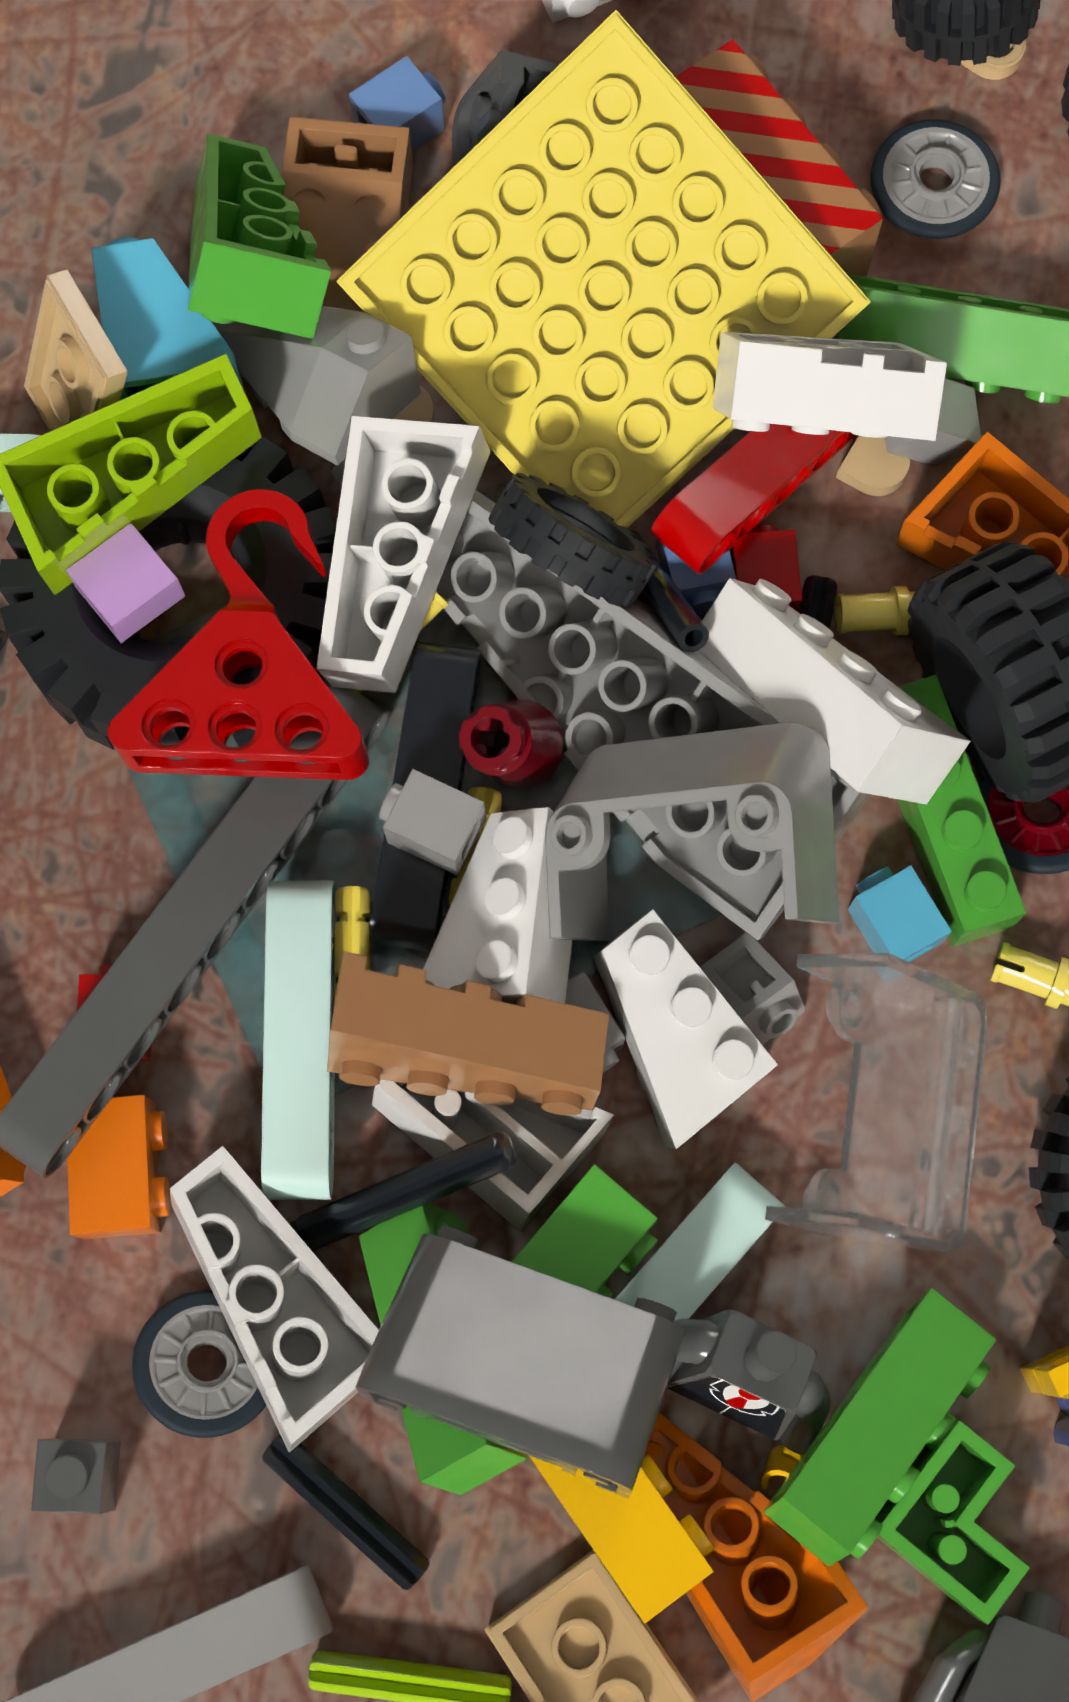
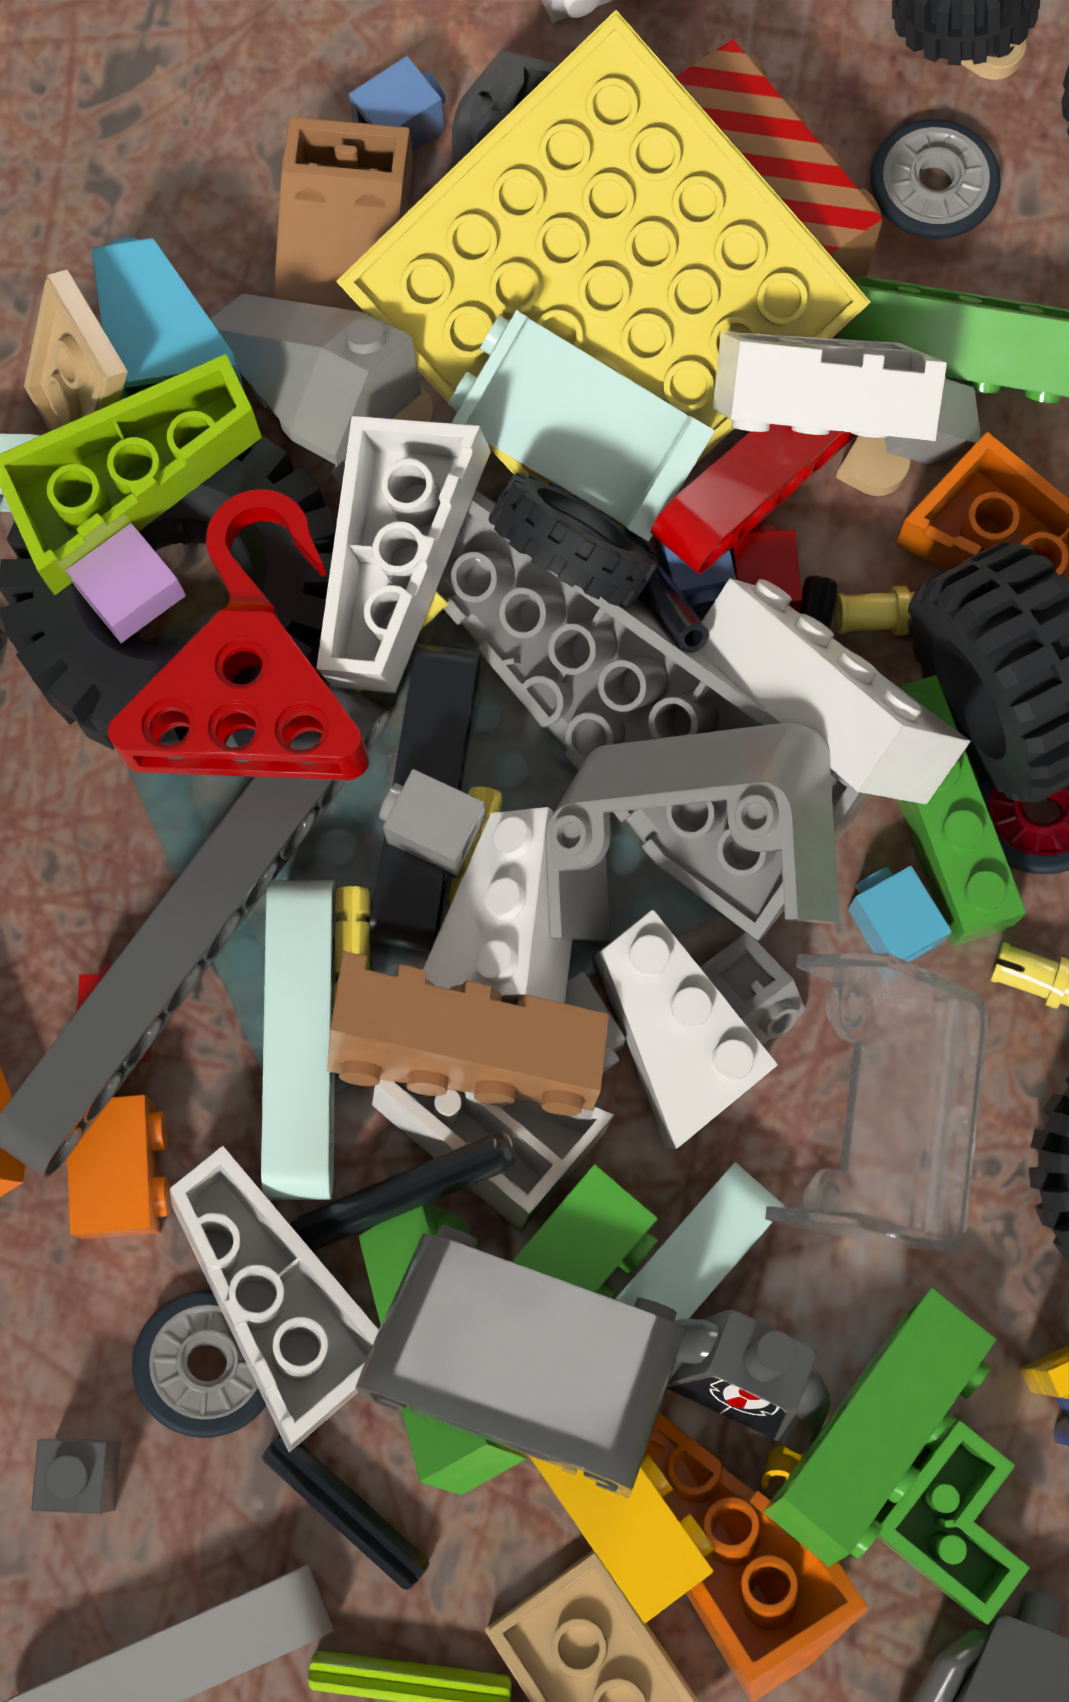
(247, 245): bright green wedge -> none
(533, 745): dark red plant -> none
(579, 423): none -> light aqua panel

